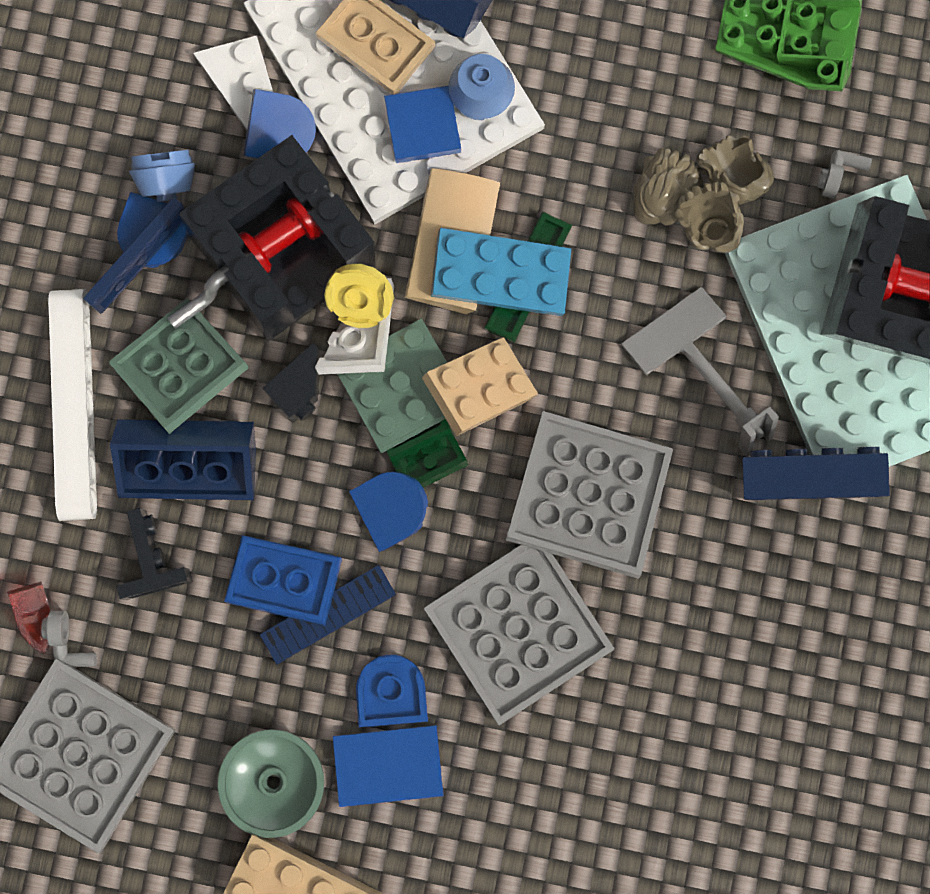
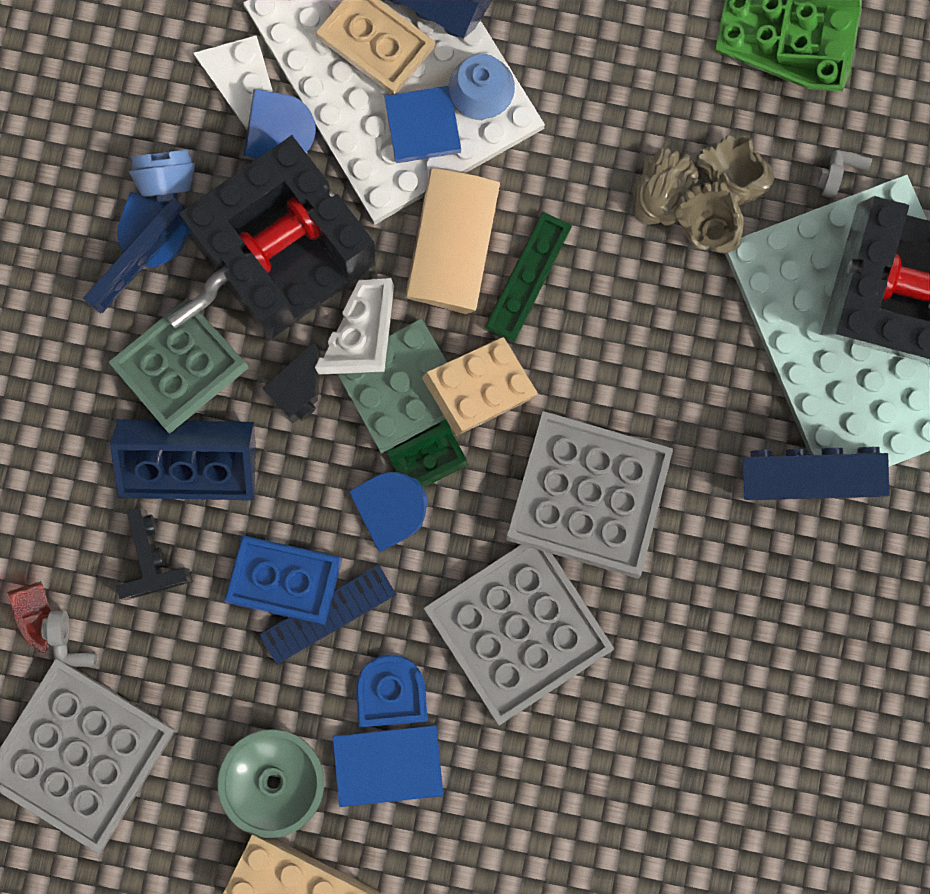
(72, 405): white beam -> none
(359, 295): light yellow tile -> none
(501, 272): dark azure plate -> none
(675, 333): light grey piece -> none

